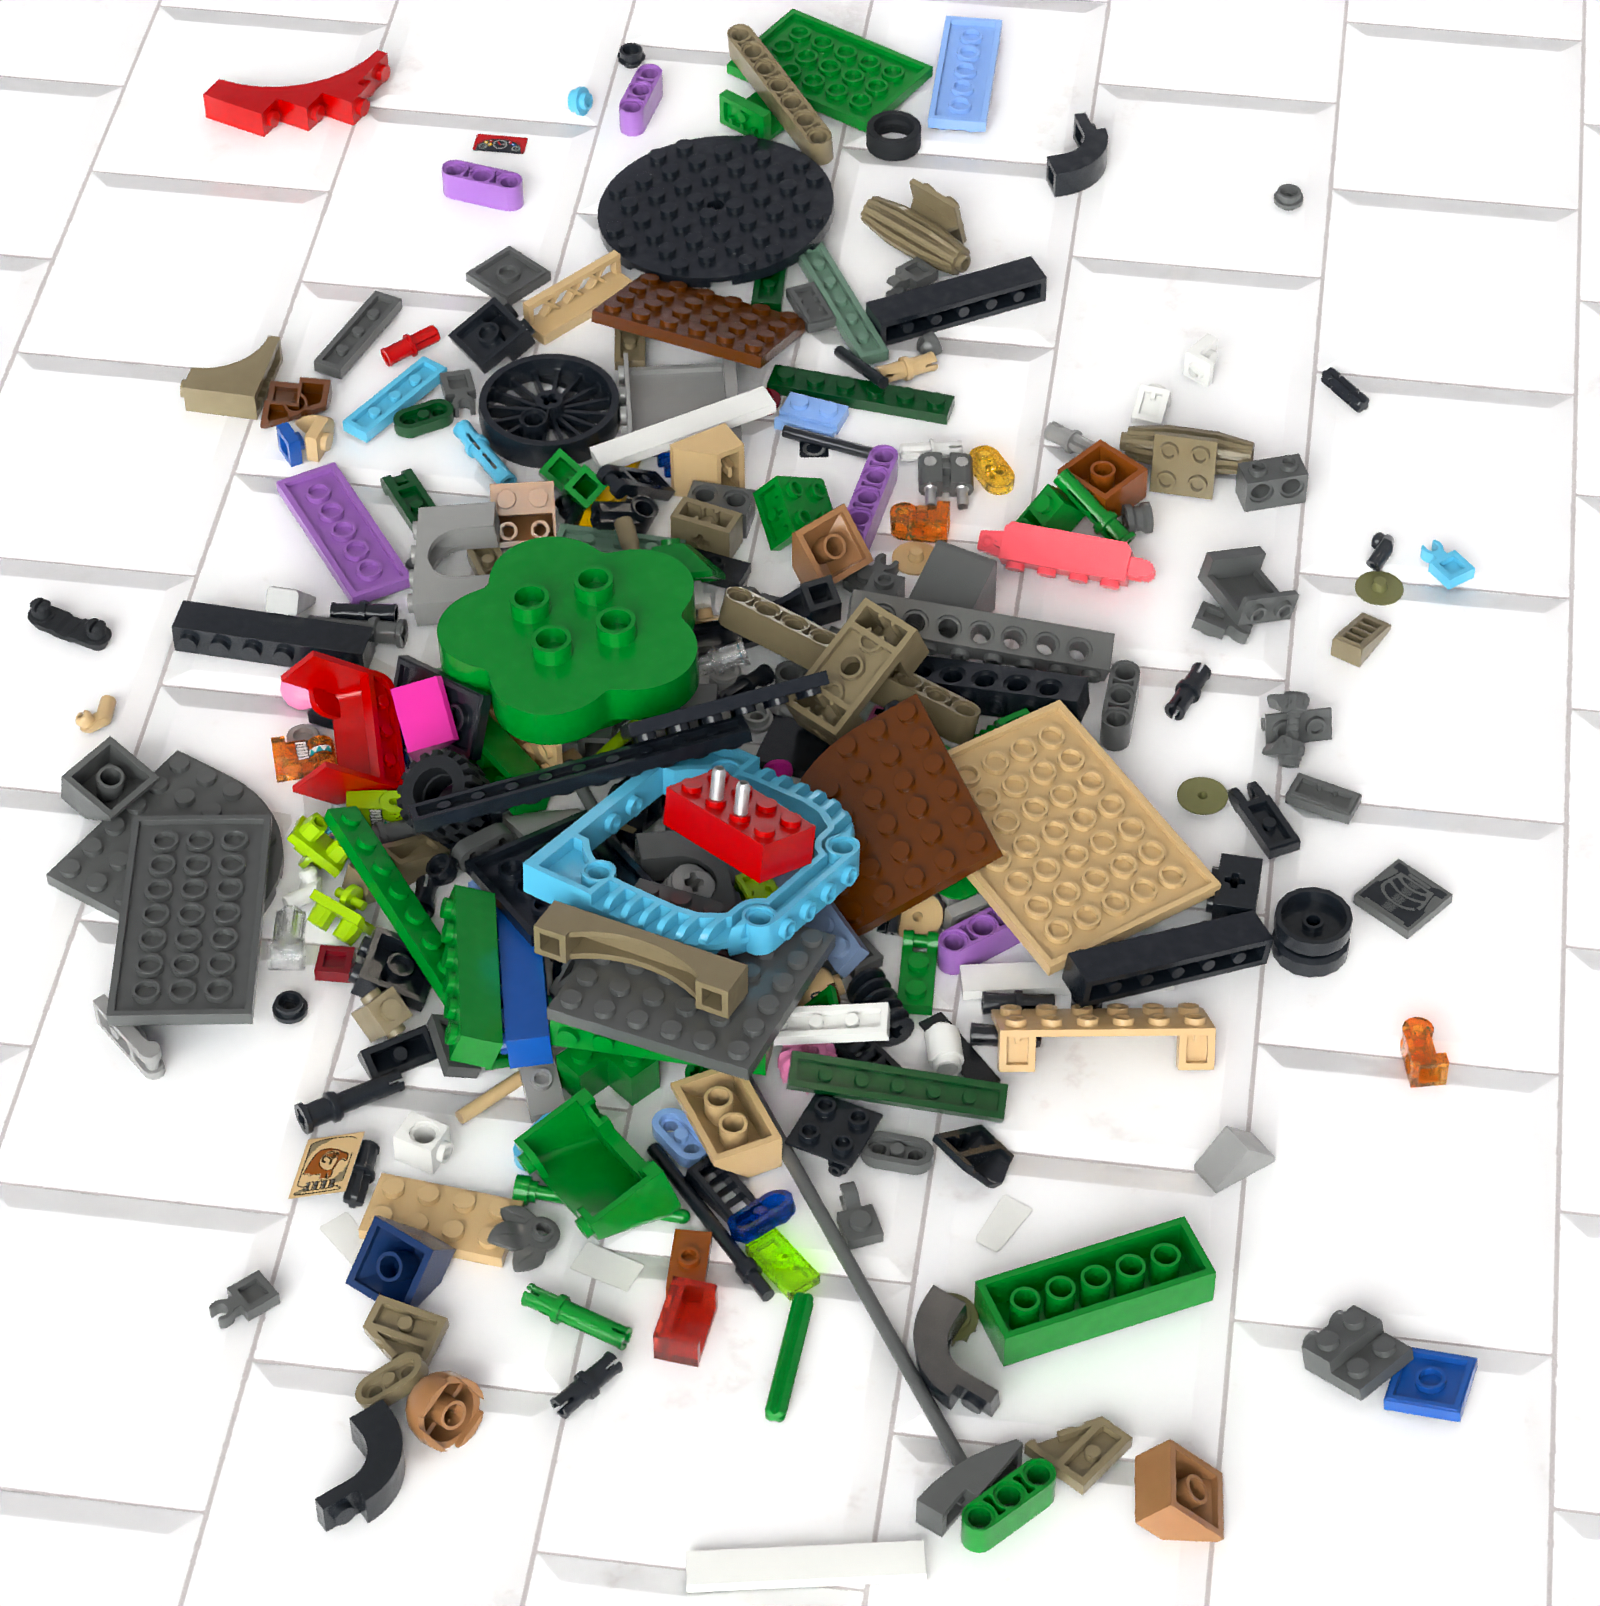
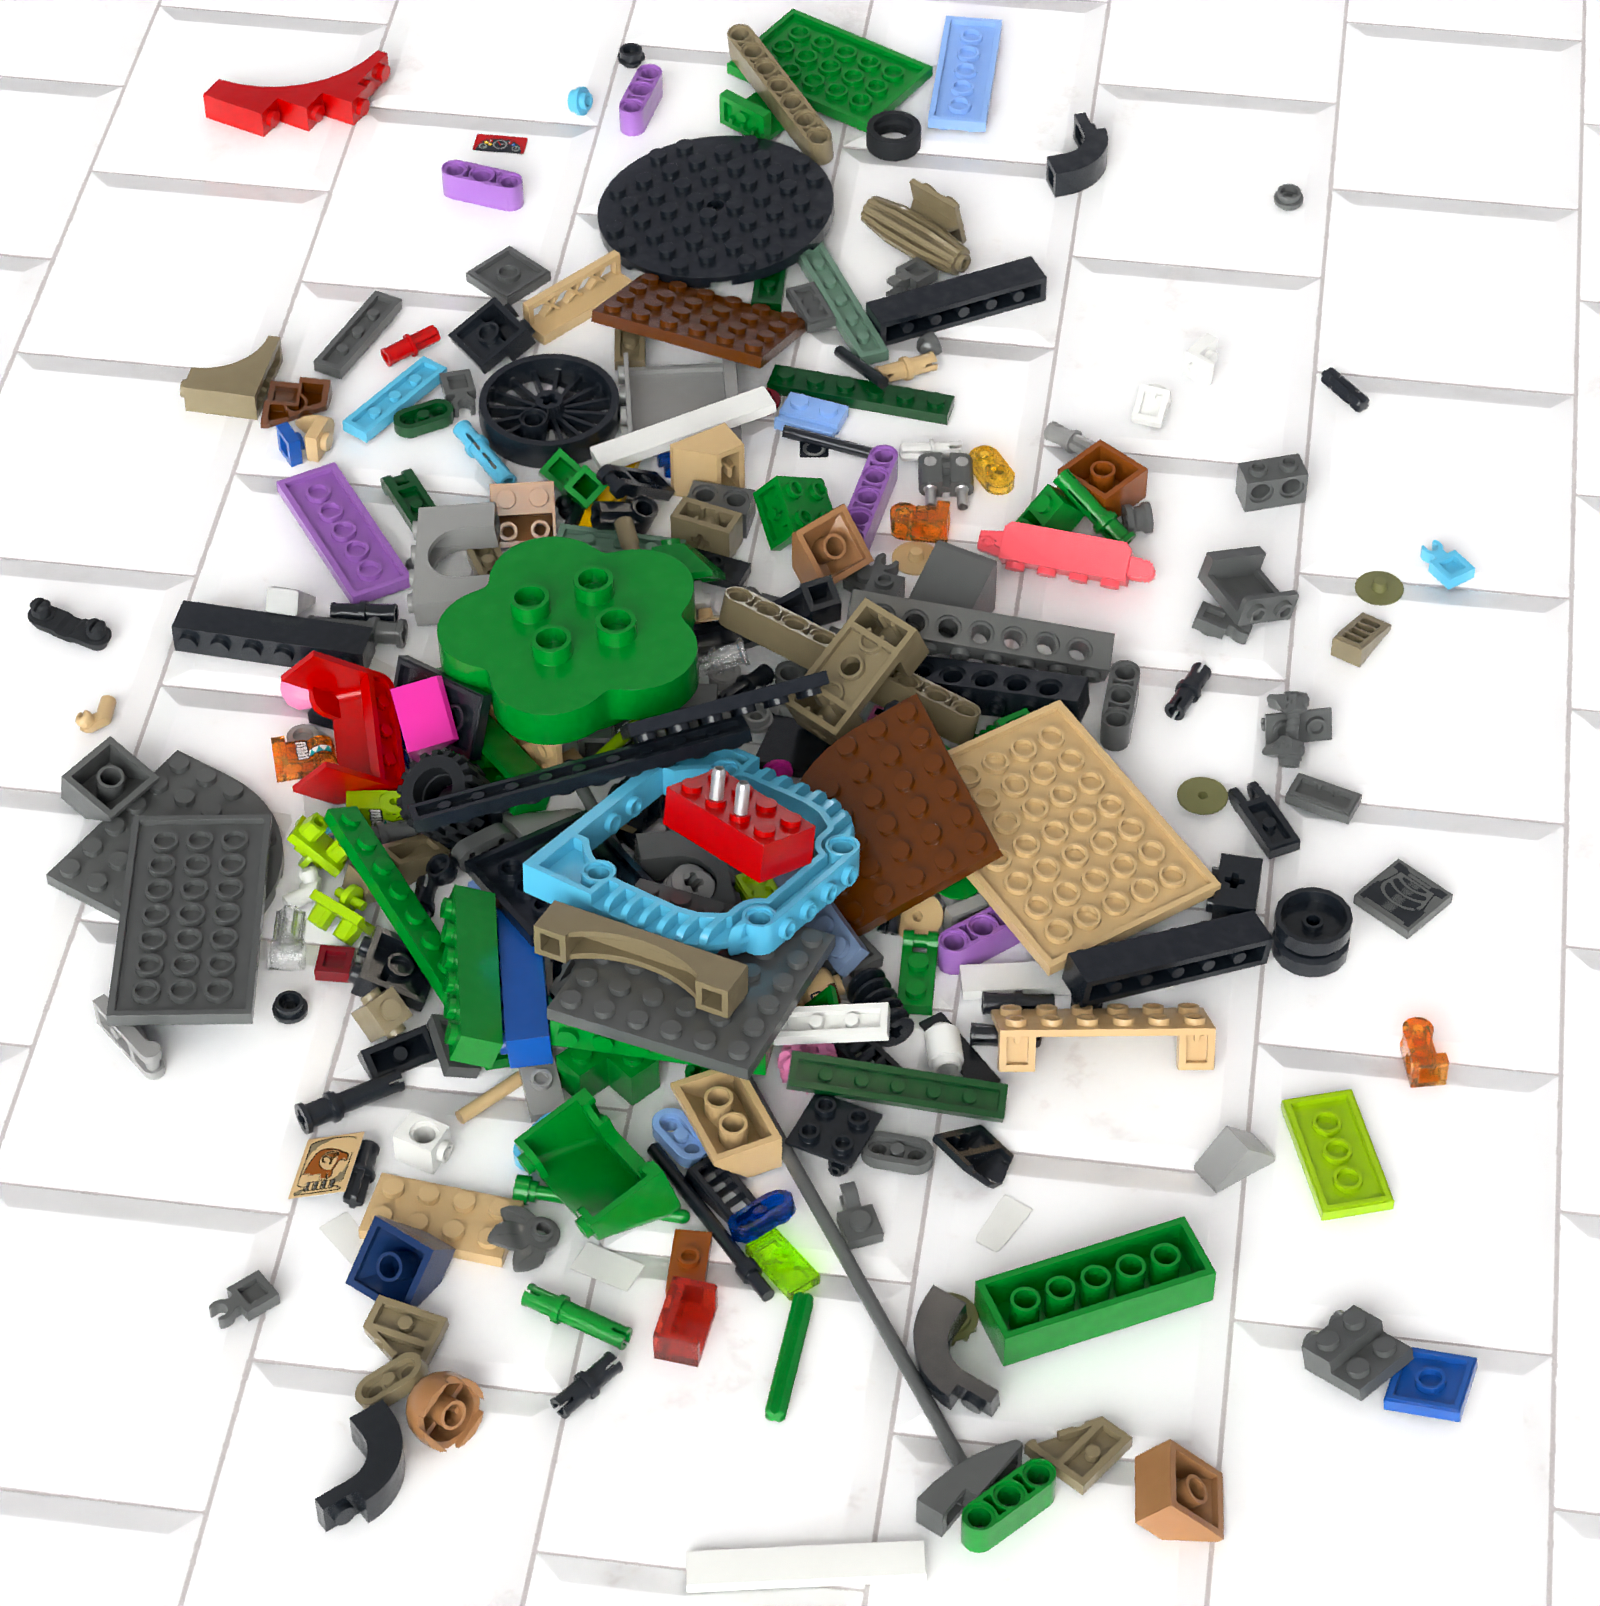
(1185, 457): dark tan plate -> none
(1337, 1155): none -> lime tile
(1383, 548): black arm -> none

